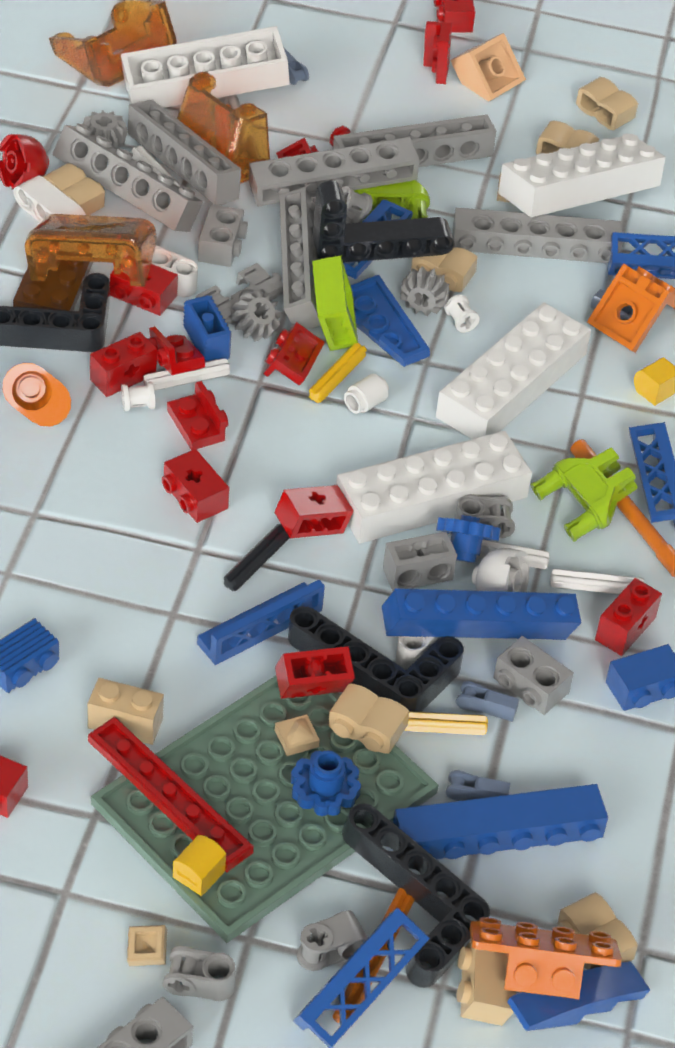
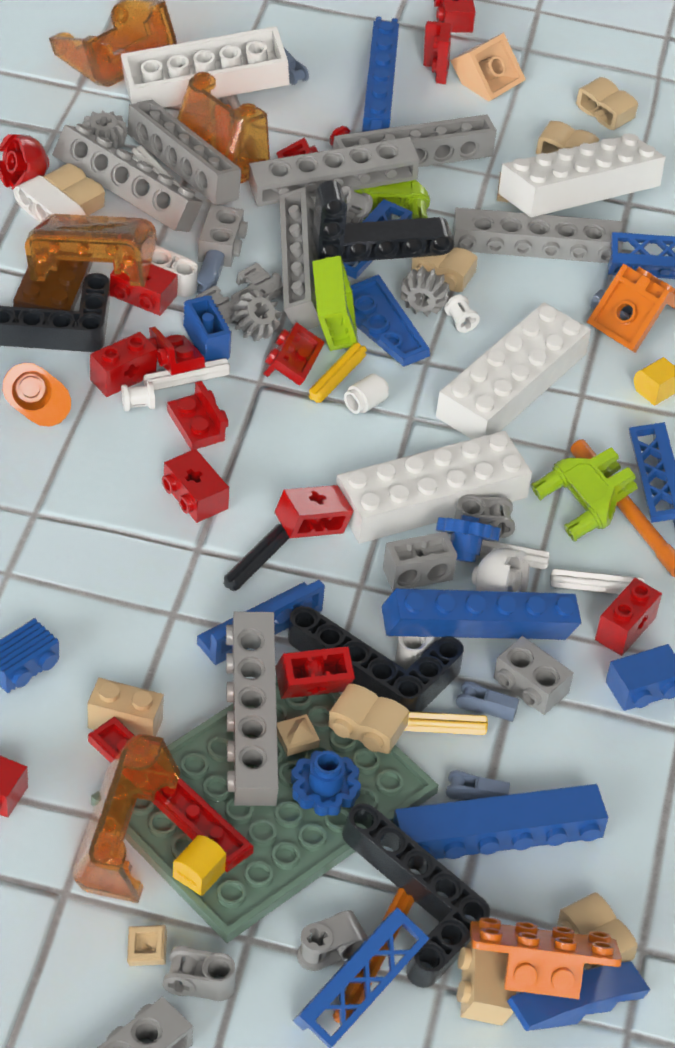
(134, 773): none -> clear orange windscreen
(210, 270): none -> sand blue bar
(259, 784): none -> light grey brick
(381, 75): none -> blue hinge

